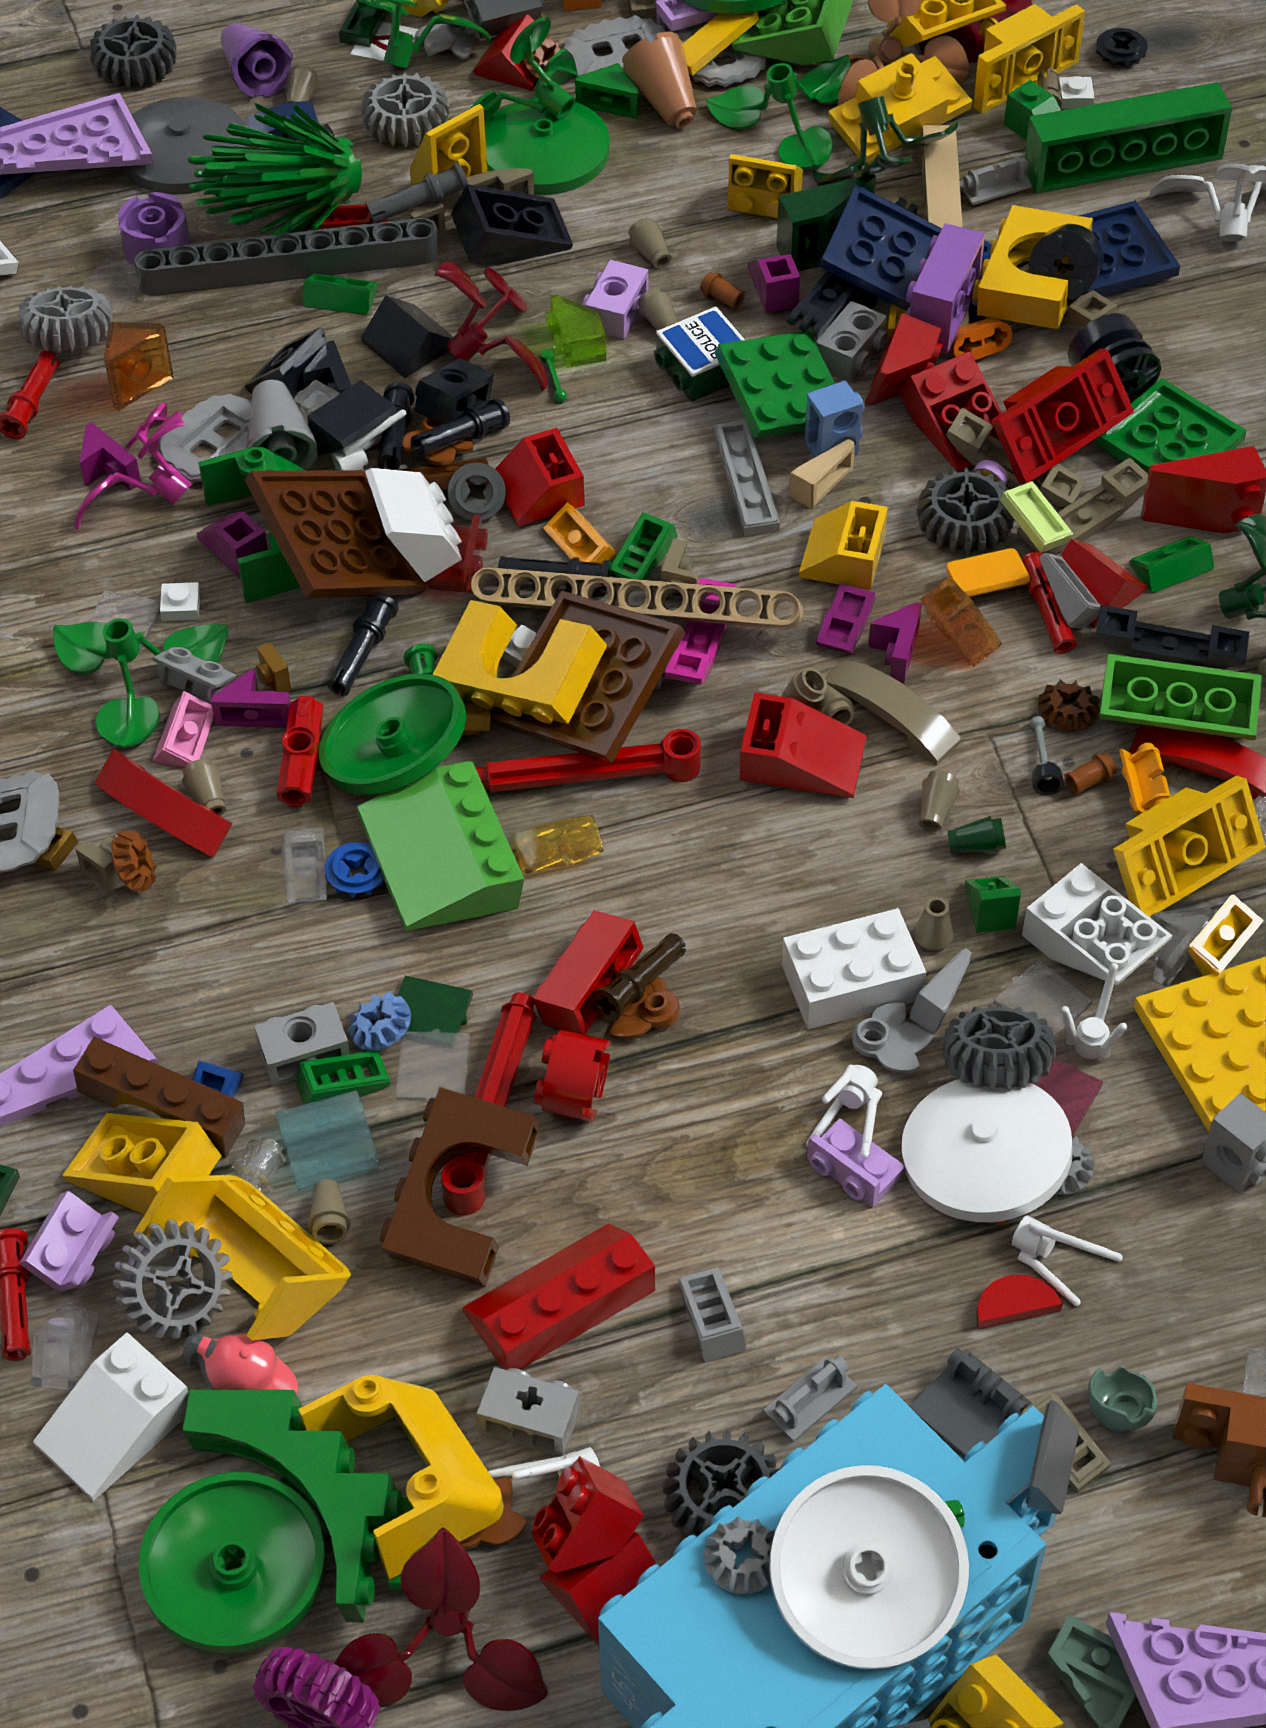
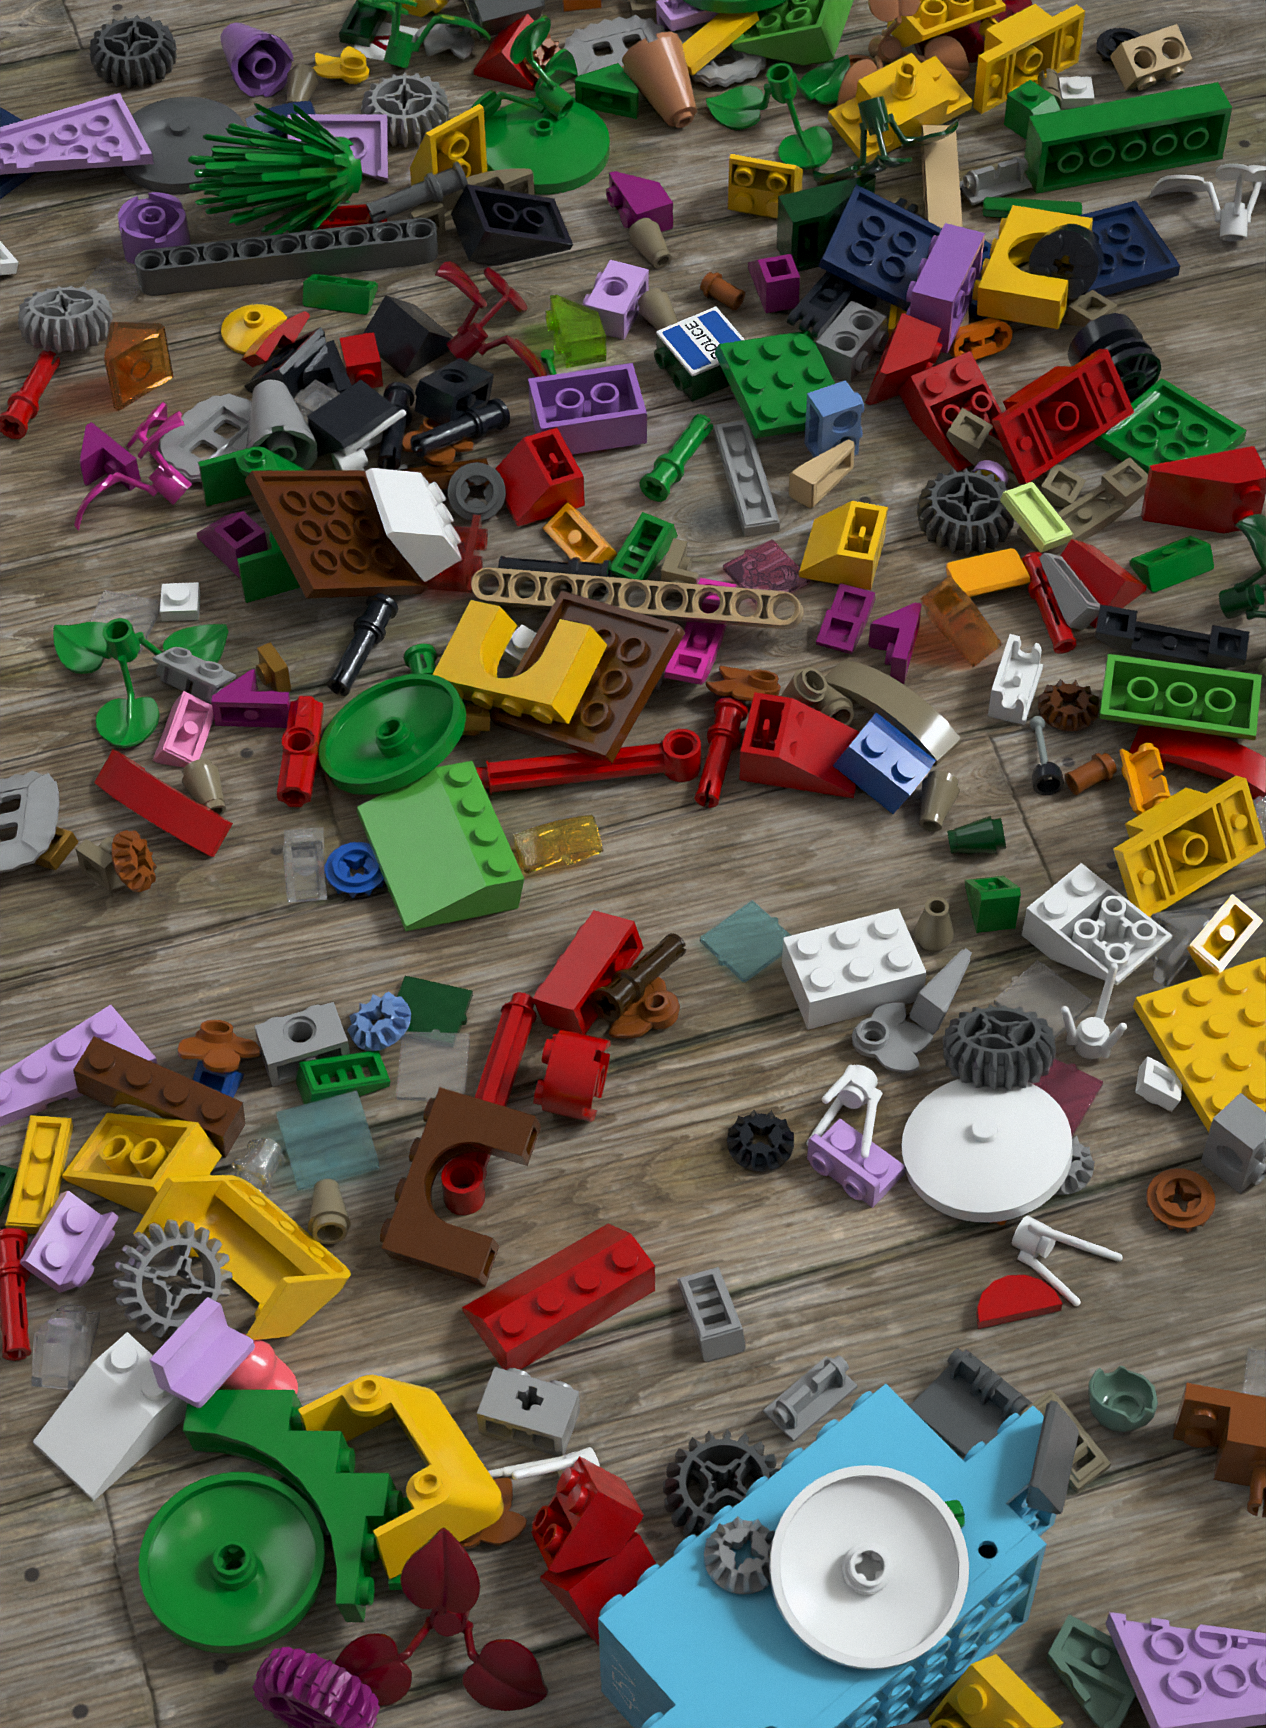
(39, 1172): none -> yellow tile
(200, 1355): none -> lavender panel
(217, 1047): none -> dark orange plate
(247, 324): none -> yellow dish
(280, 334): none -> red slope
(349, 66): none -> yellow plate
(362, 359): none -> red brick
(367, 134): none -> lavender wing
(590, 407): none -> medium lavender brick
(639, 199): none -> magenta slope
(670, 466): none -> green pin
(723, 738): none -> red pin
(743, 683): none -> dark orange plate
(746, 941): none -> clear light blue piece
(760, 1156): none -> black gear
(765, 569): none -> clear pink piece
(884, 763): none -> blue slope
(1000, 207): none -> green axle
(1015, 682): none -> white hinge
(1148, 53): none -> tan brick
(1158, 1084): none -> white plate
(1190, 1187): none -> dark orange gear

